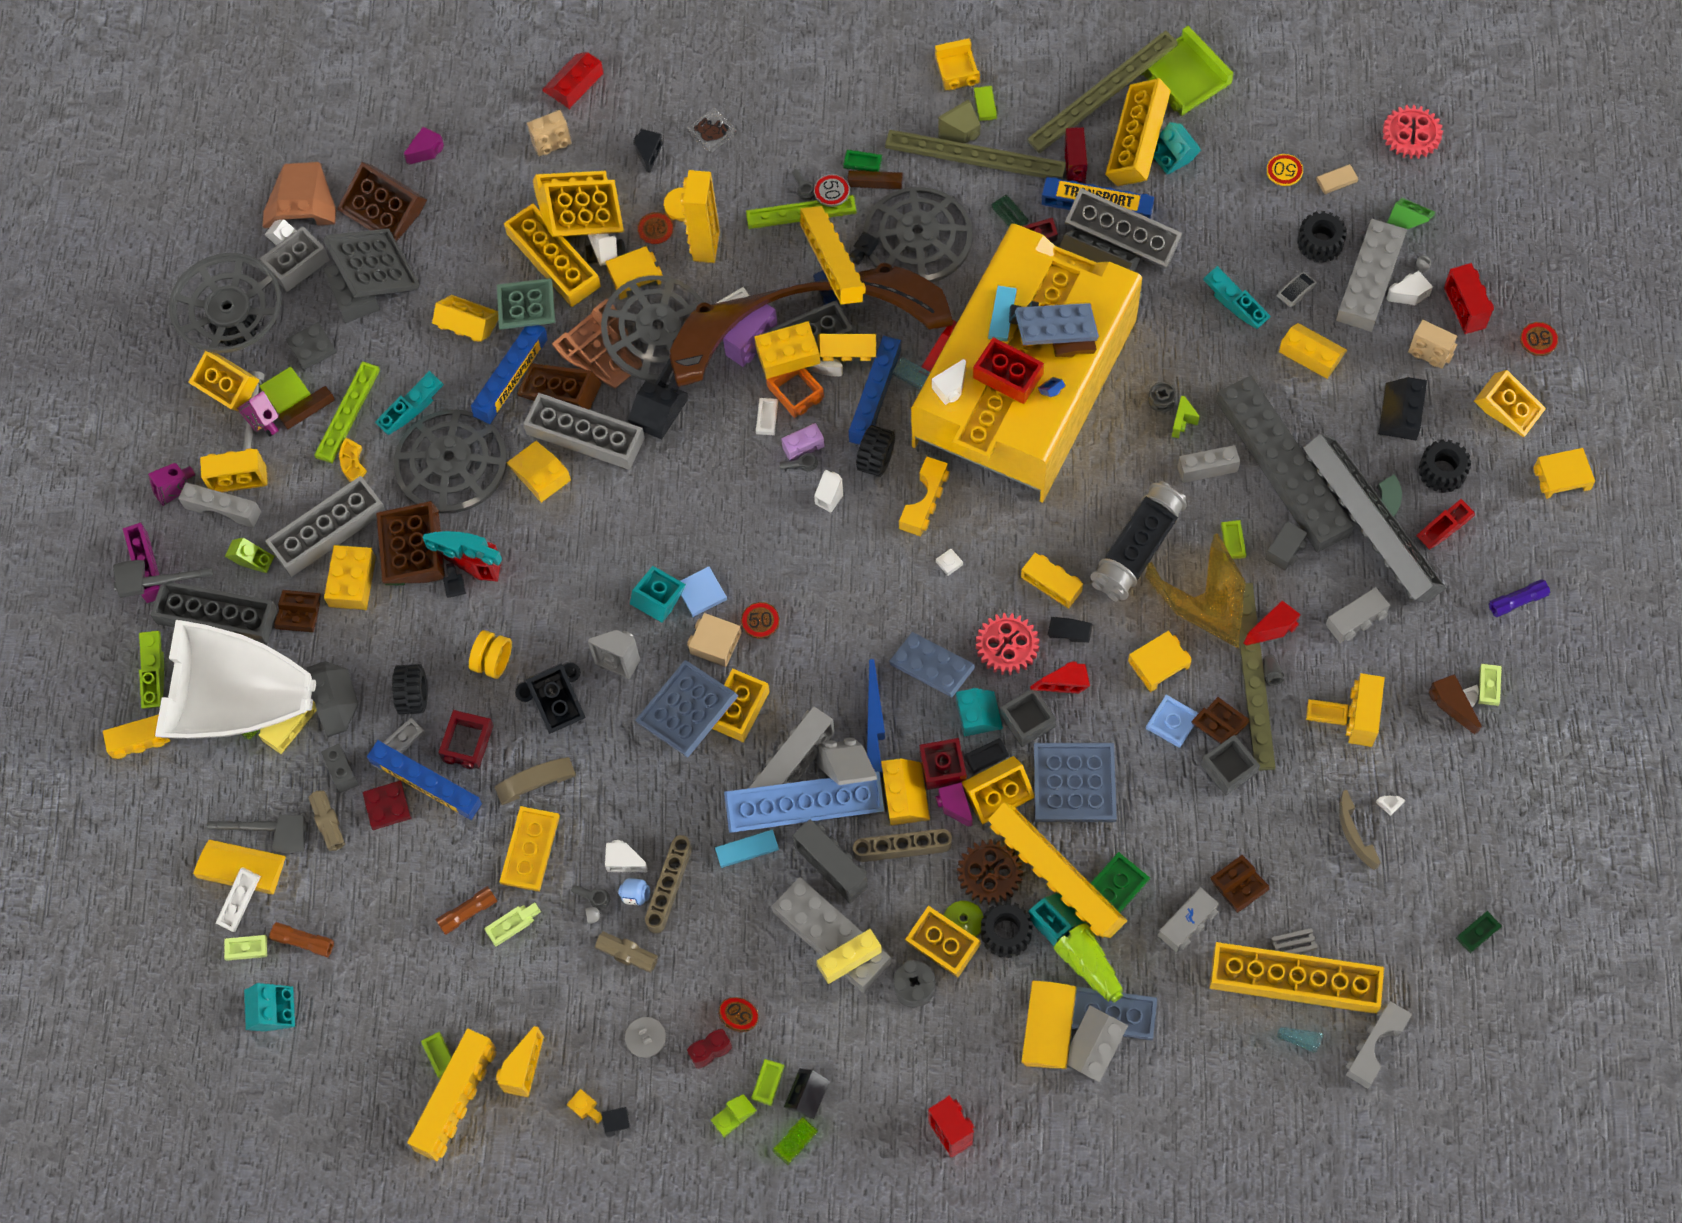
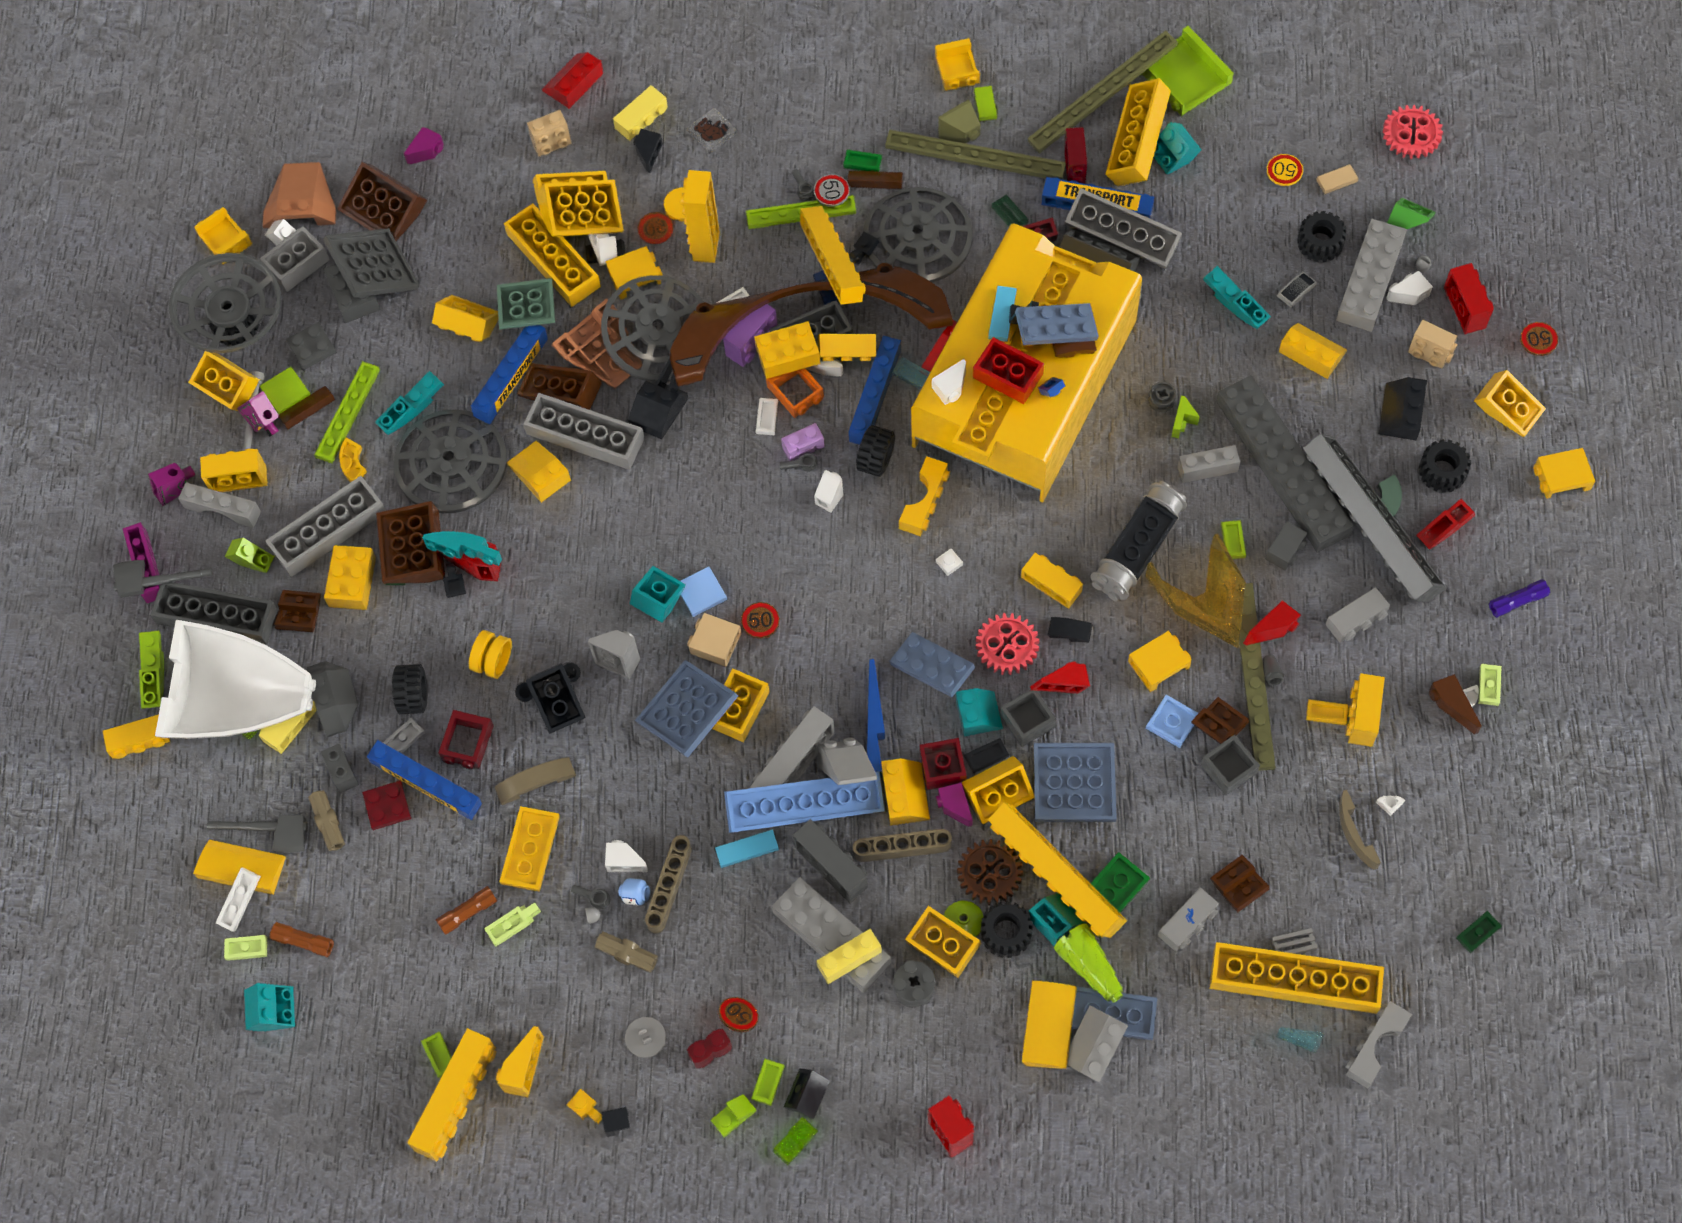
(222, 233): none -> yellow panel
(640, 113): none -> light yellow brick

